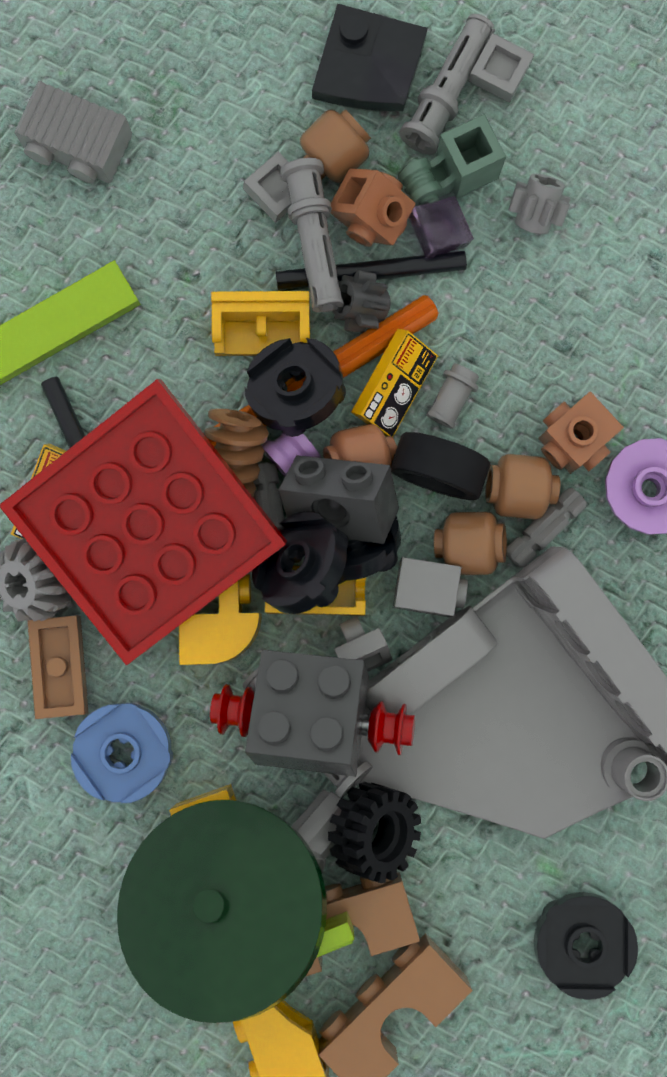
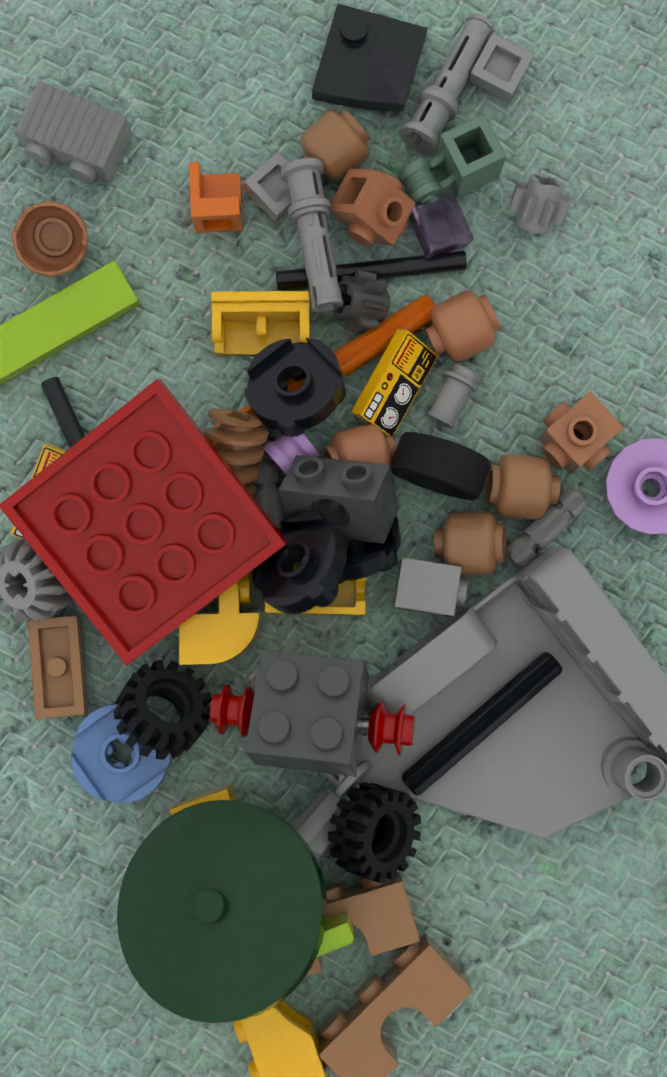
(50, 238): none -> nougat hair
(148, 729): none -> black tyre
(215, 201): none -> orange panel
(362, 646): light grey tile -> none
(463, 326): none -> nougat head
(481, 723): none -> black axle
(606, 965): black plate -> none

